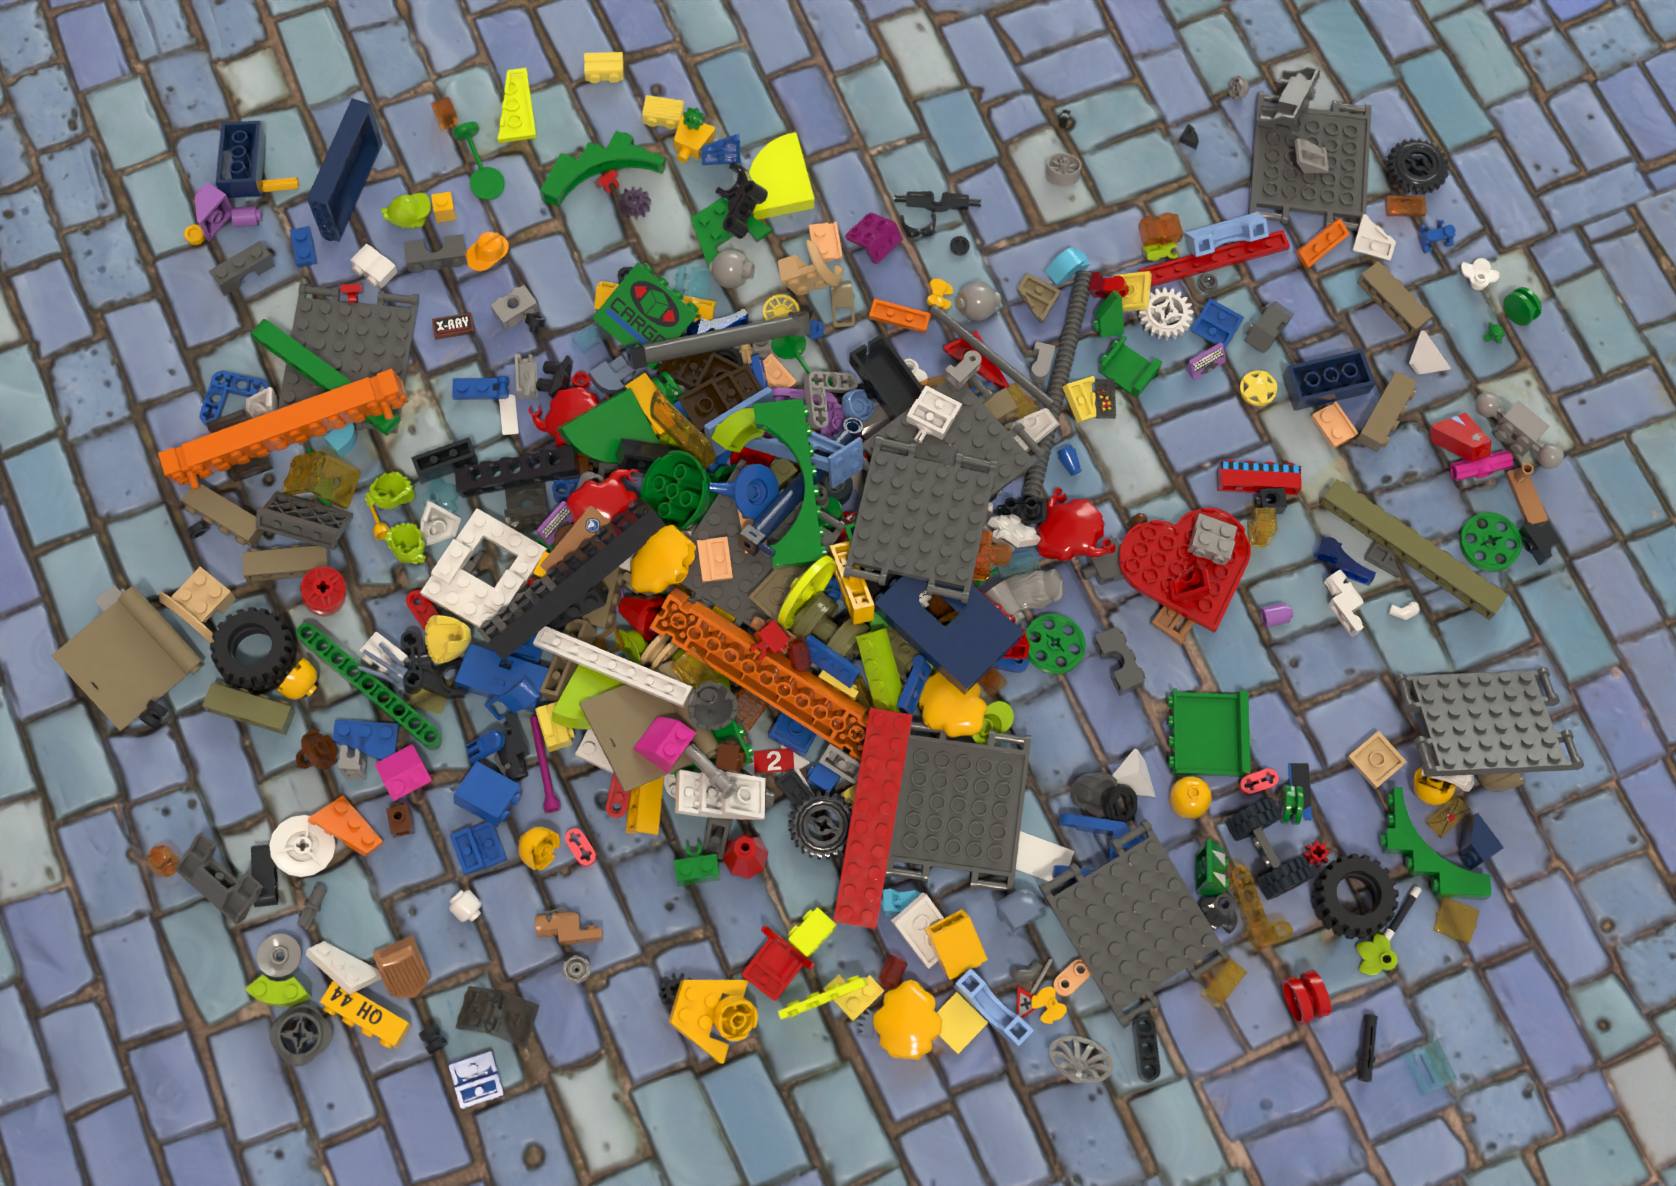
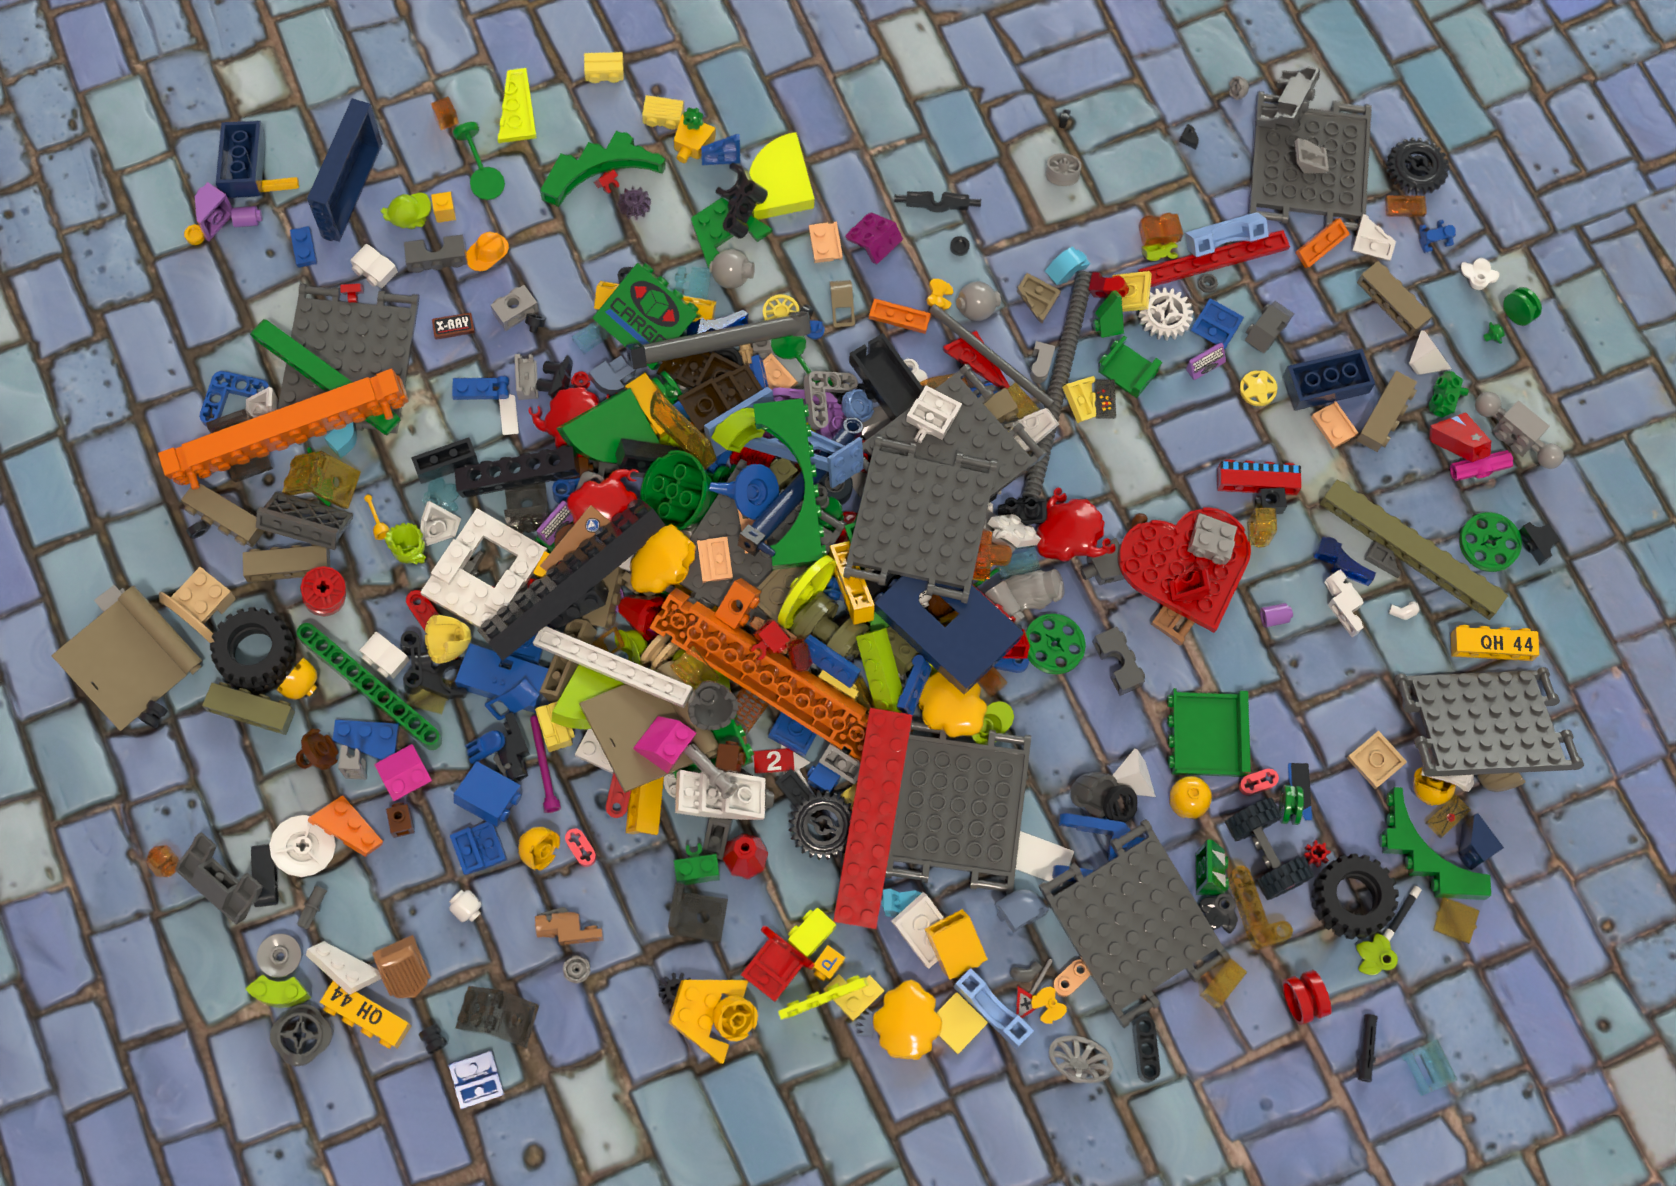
(229, 273): dark grey arch -> none
(390, 491): lime hair -> none
(394, 671): sand blue plant -> none
(684, 915): none -> clear smoke bracket
(728, 610): none -> orange brick
(806, 278): tan piece -> none
(828, 964): none -> yellow brick
(892, 972): clear red brick -> none
(914, 232): black cap -> none
(964, 370): light grey leg -> none
(1069, 459): blue cone -> none
(1446, 394): none -> green brick
(1494, 643): none -> yellow brick
(1526, 494): medium nougat piece -> none

